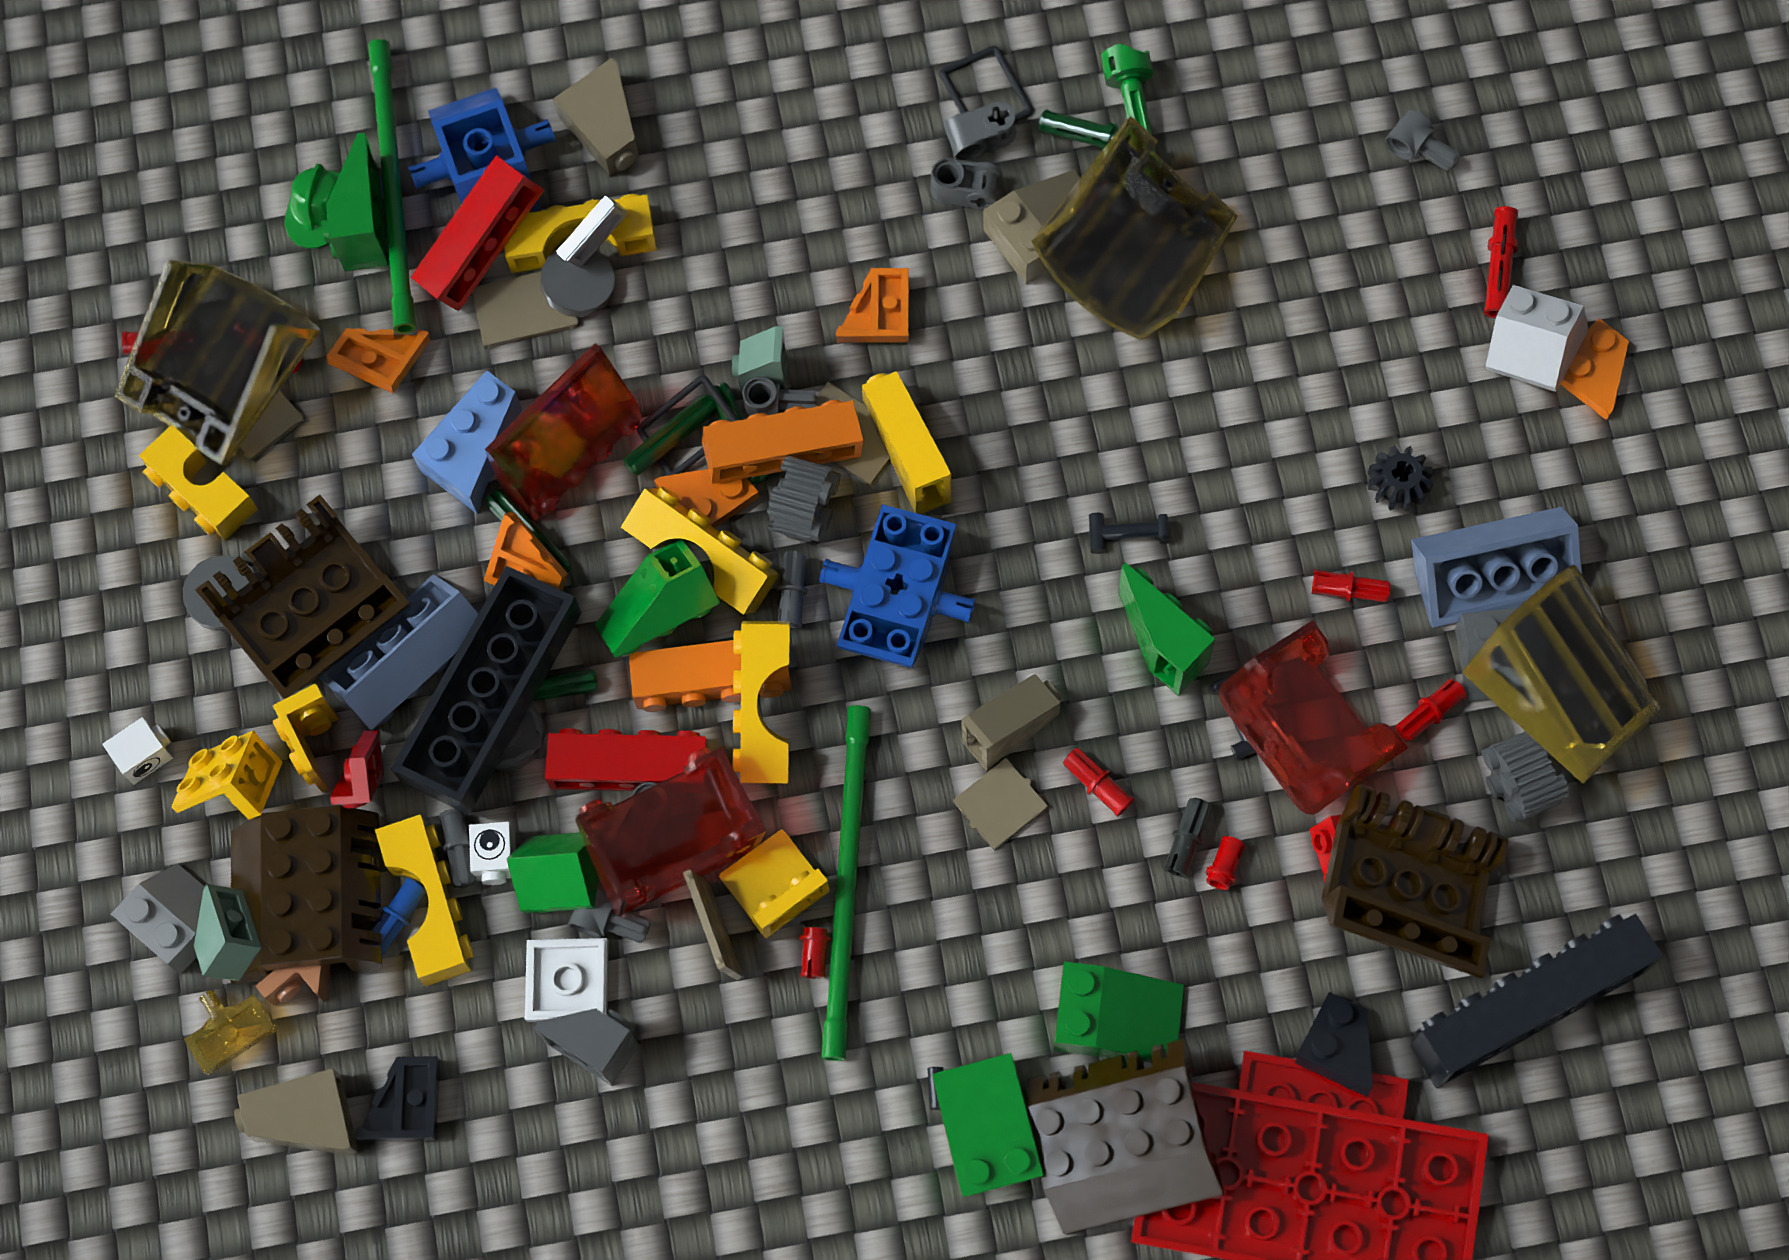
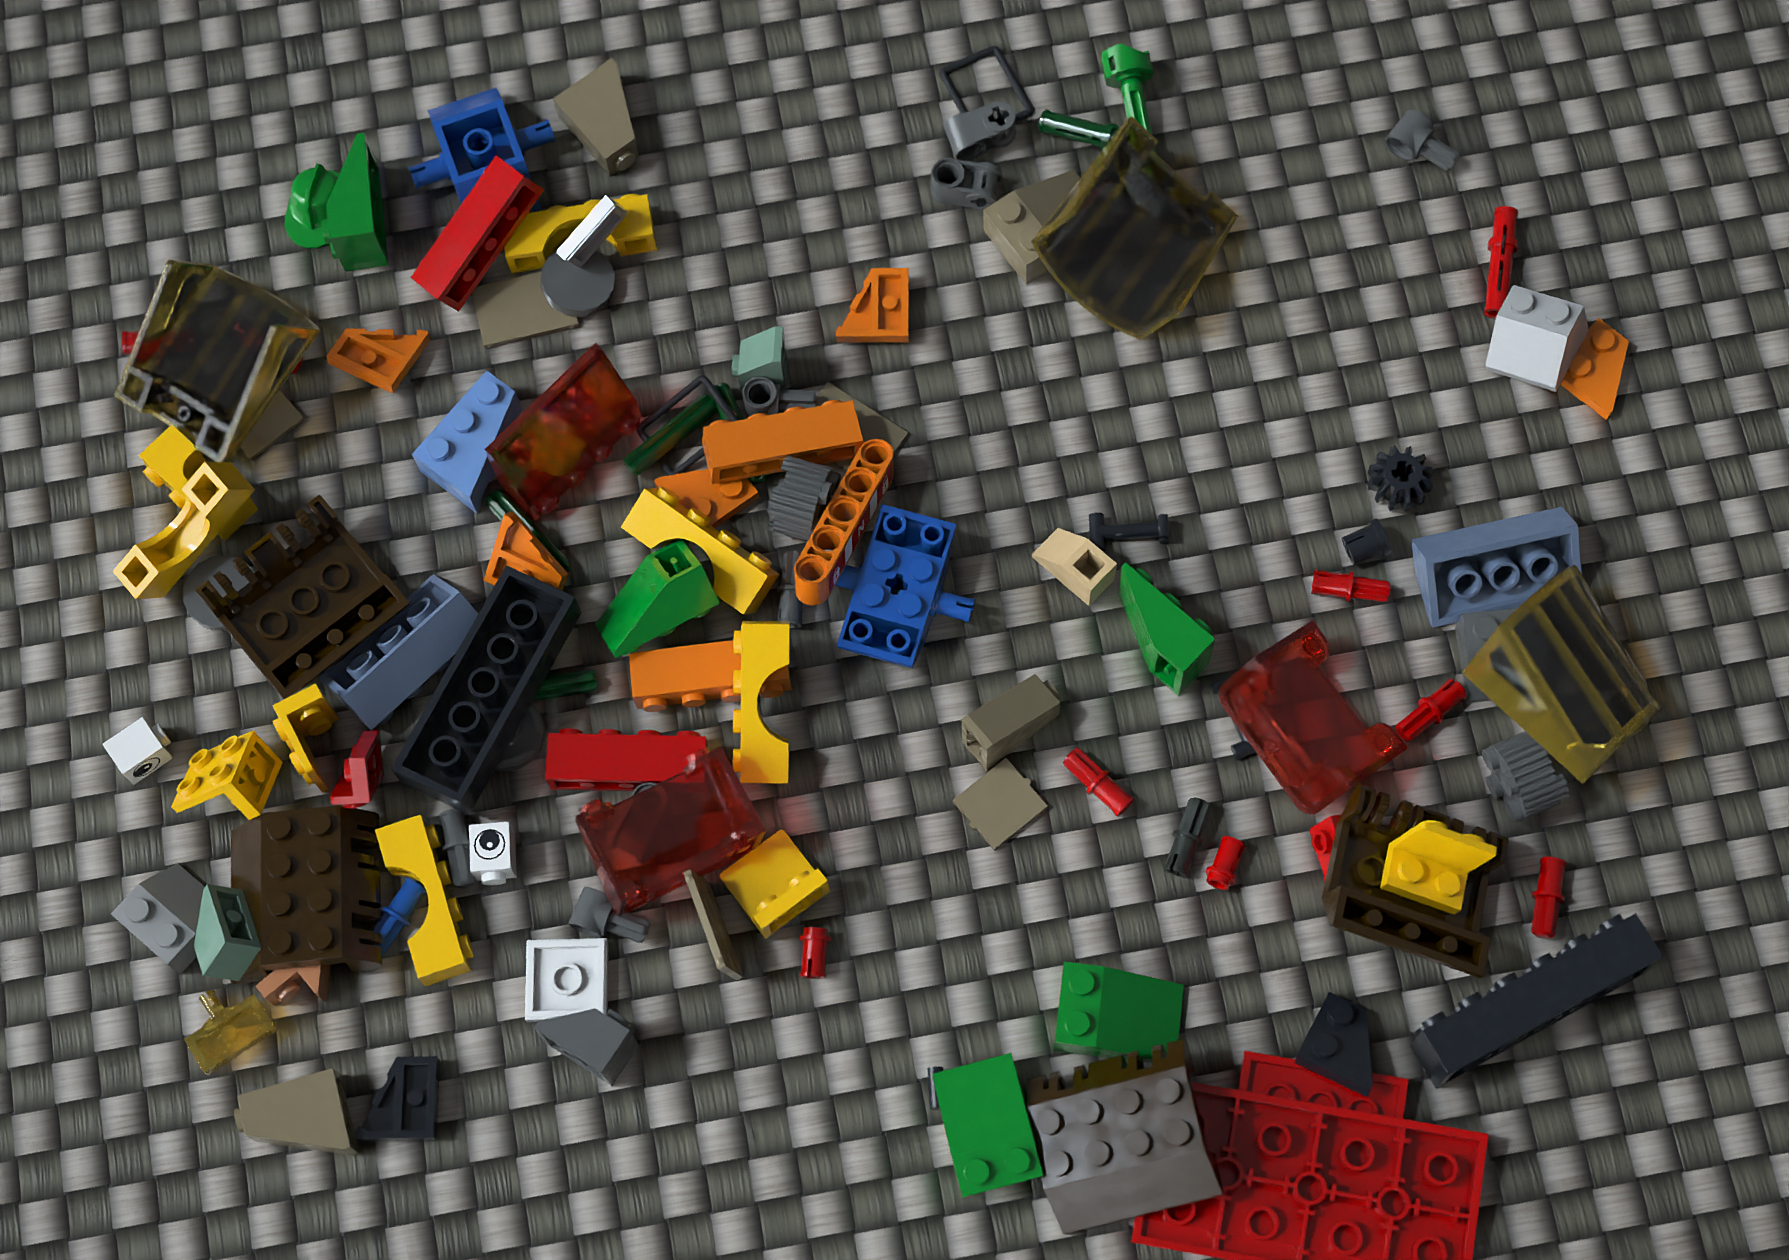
(211, 501): none -> yellow arch
(402, 301): green piece -> none
(553, 874): green slope -> none
(836, 1025): green piece -> none
(869, 474): none -> orange beam
(908, 442): yellow slope -> none
(1076, 564): none -> tan slope
(1366, 543): none -> black bush
(1433, 864): none -> yellow bracket
(1548, 897): none -> red axle

